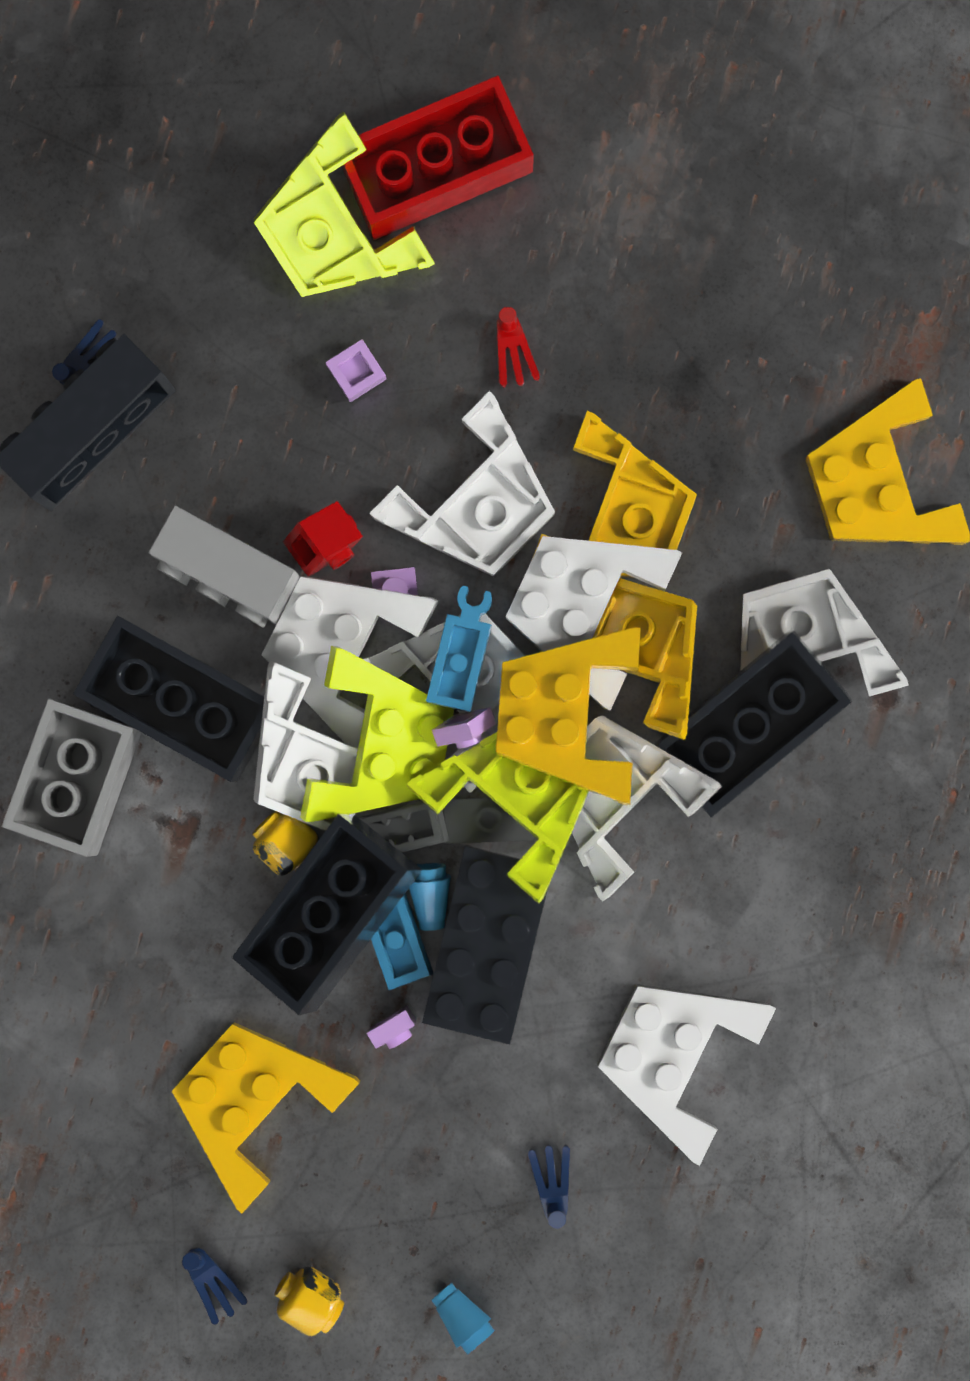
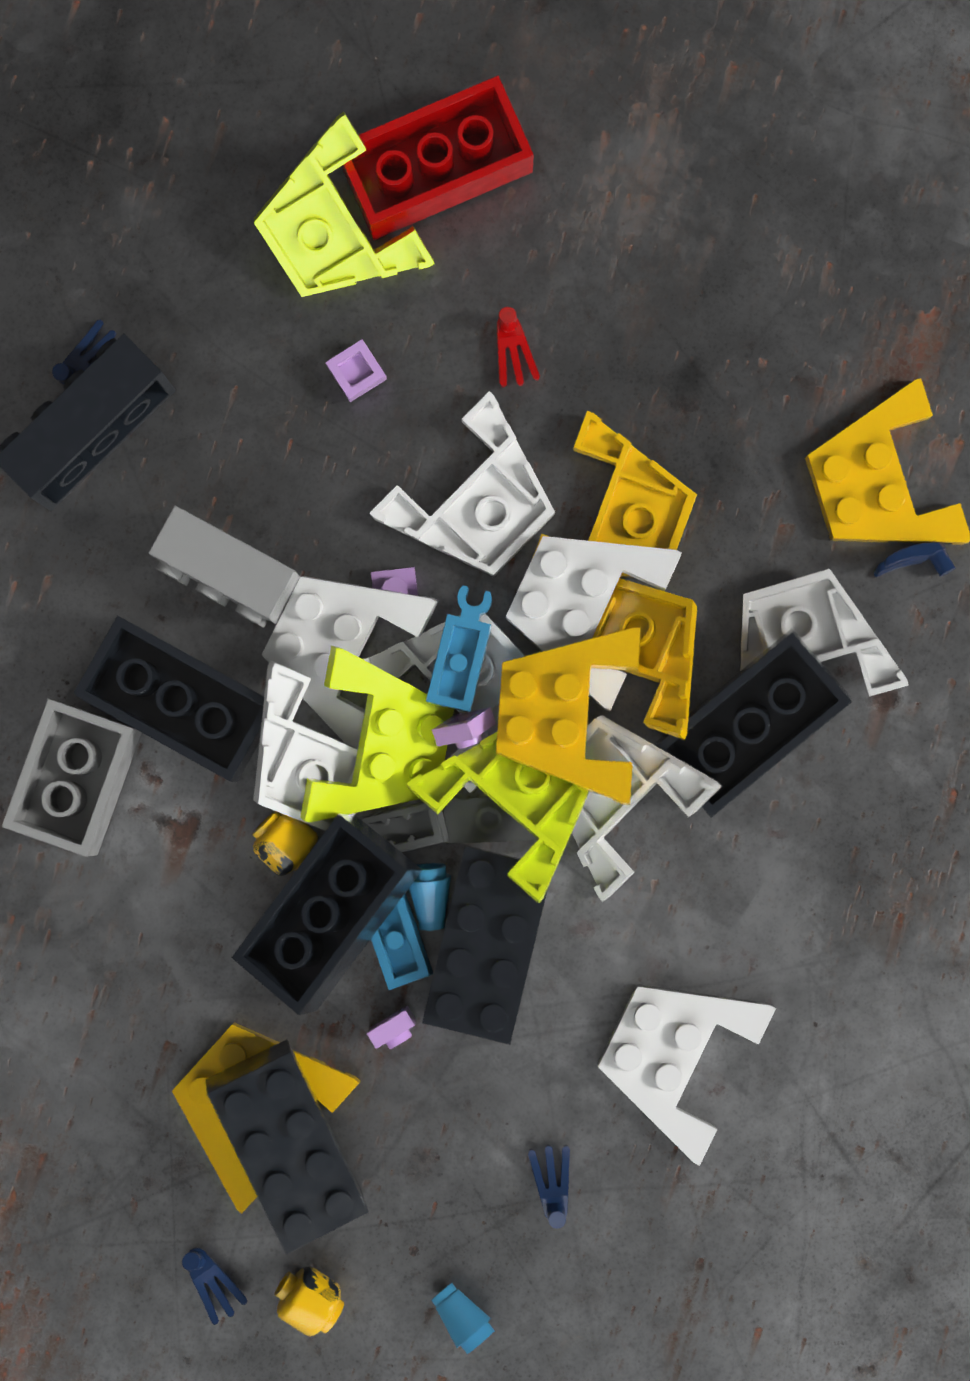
(286, 1146): none -> black brick
(323, 539): red brick -> none
(916, 555): none -> dark blue piece

